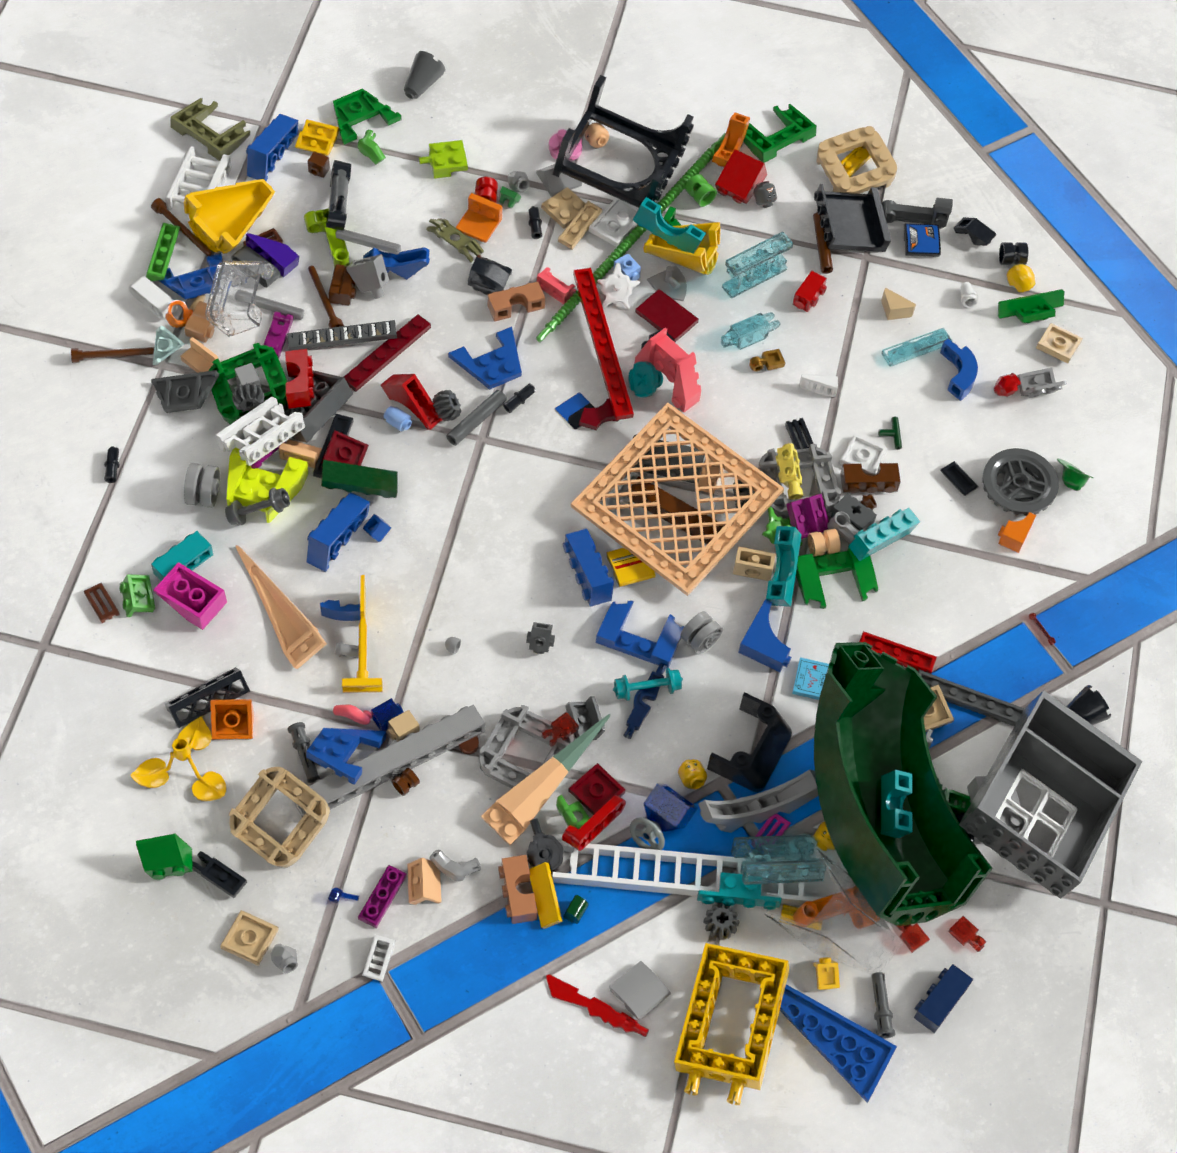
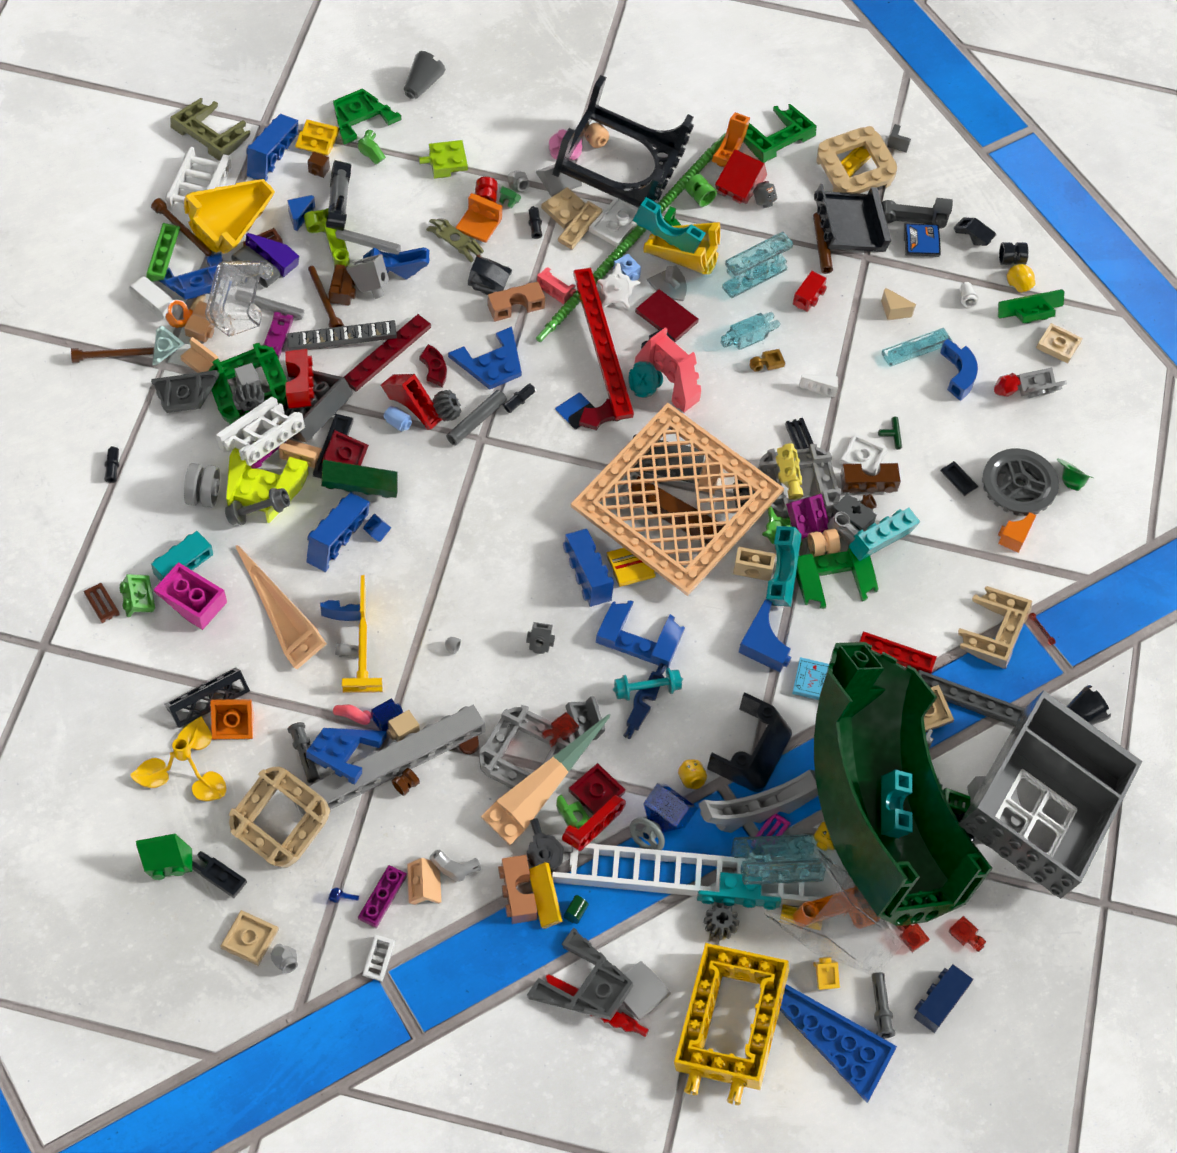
(297, 209): none -> blue slope
(436, 365): none -> dark red tile
(601, 991): none -> dark grey wing
(701, 632): light grey wheel -> none
(897, 141): none -> dark grey panel
(1000, 650): none -> tan wedge

